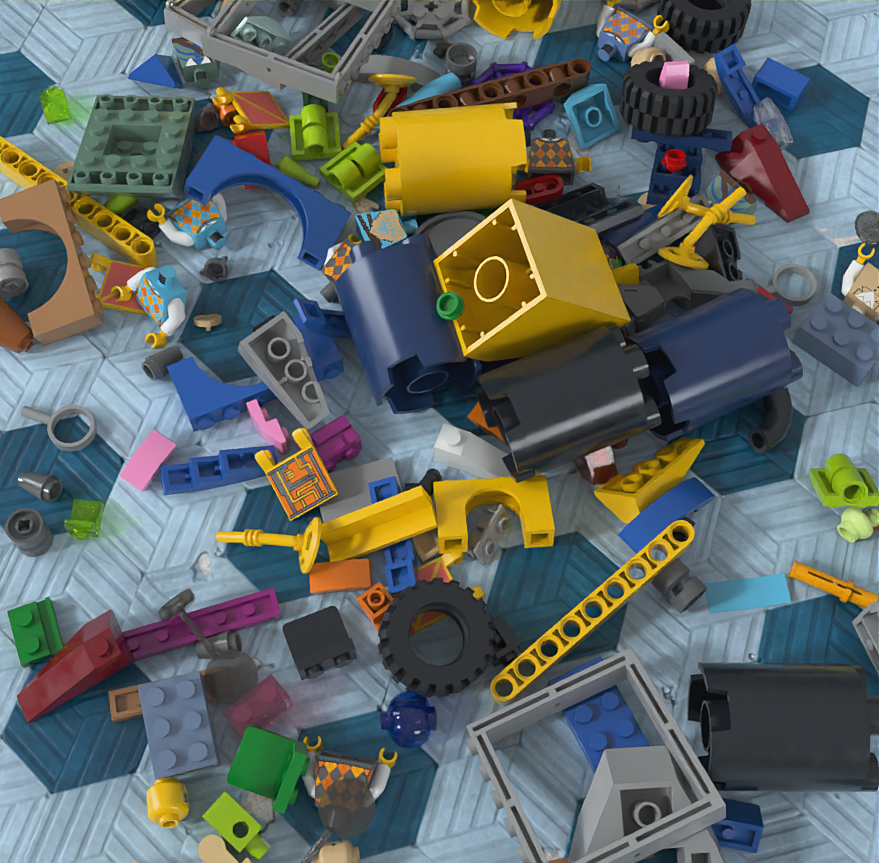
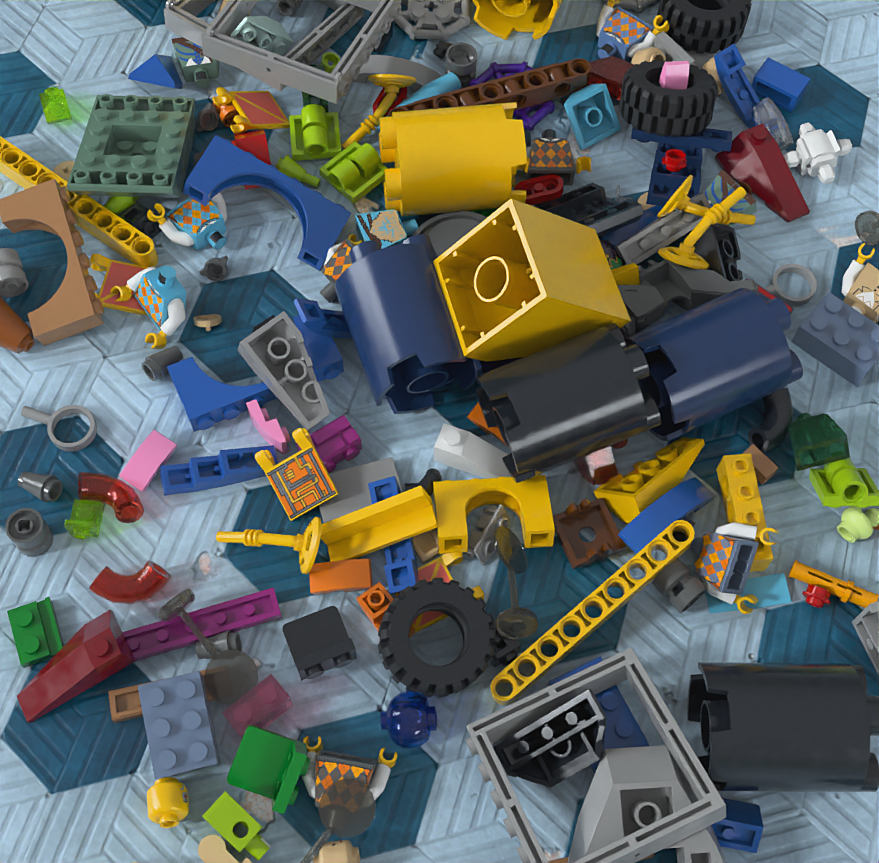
(112, 492): none -> clear red cylinder
(130, 588): none -> clear red cylinder
(450, 306): green plate -> none
(516, 621): none -> clear smoke piece
(556, 743): none -> black wedge
(593, 516): none -> reddish brown piece
(609, 72): none -> clear red slope
(726, 560): none -> torso
(743, 501): none -> yellow brick
(763, 466): none -> medium nougat piece
(816, 596): none -> red plate
(817, 153): none -> white piece
(817, 441): none -> clear green torso

